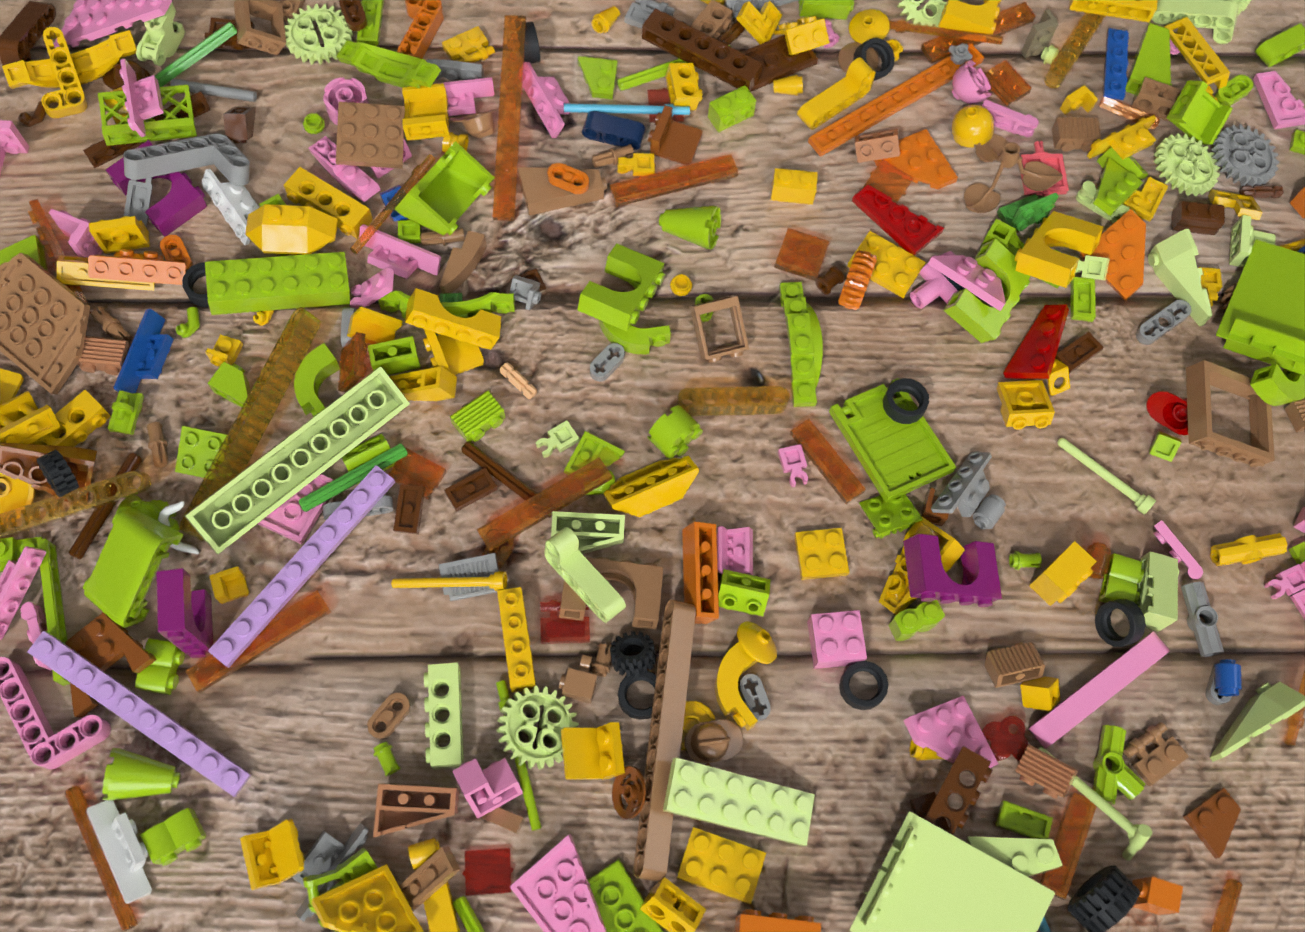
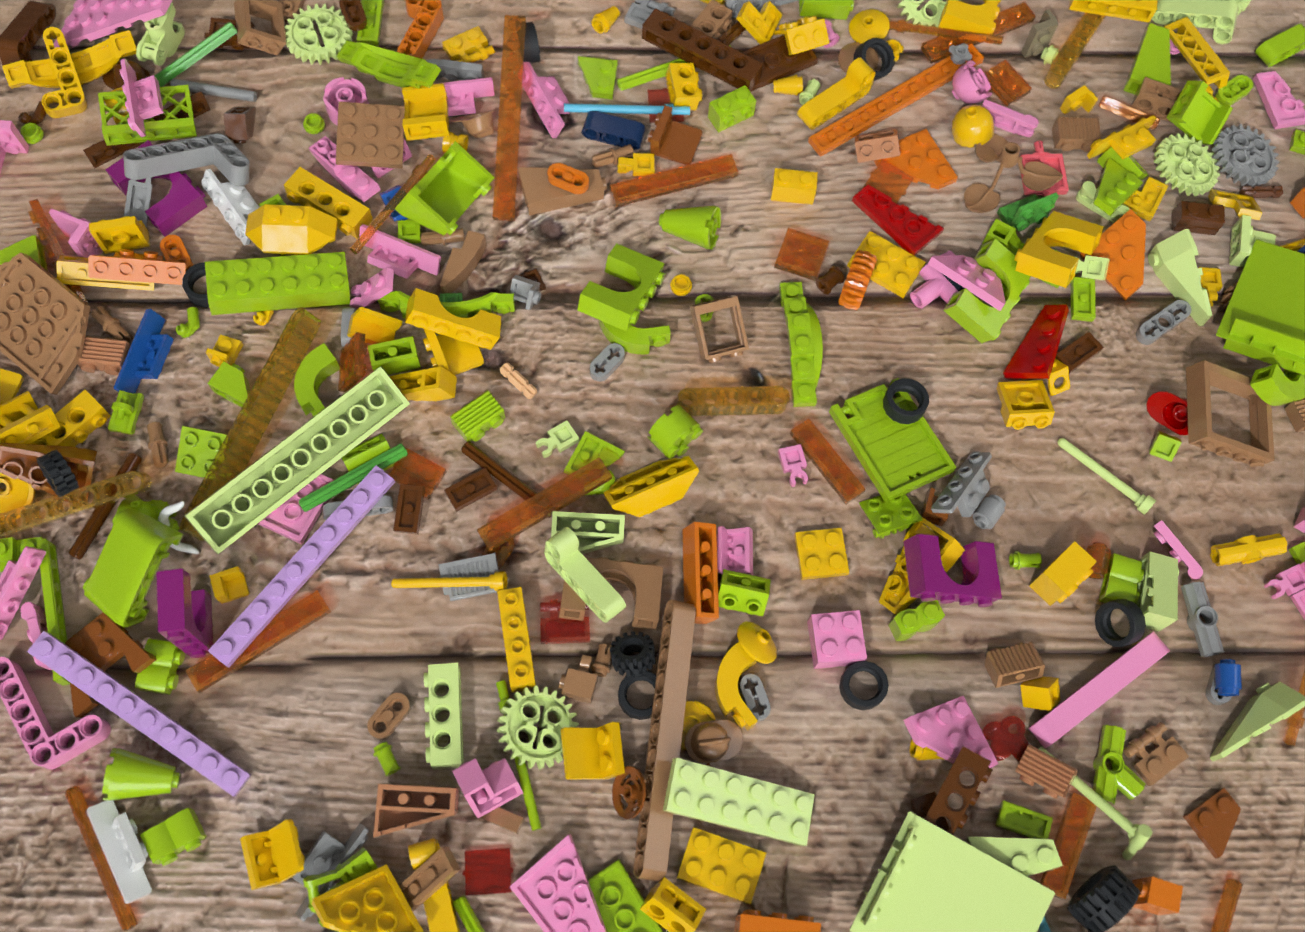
(31, 133): none -> lime plate
(810, 91): none -> yellowish green pin
(1116, 64): blue bracket -> none

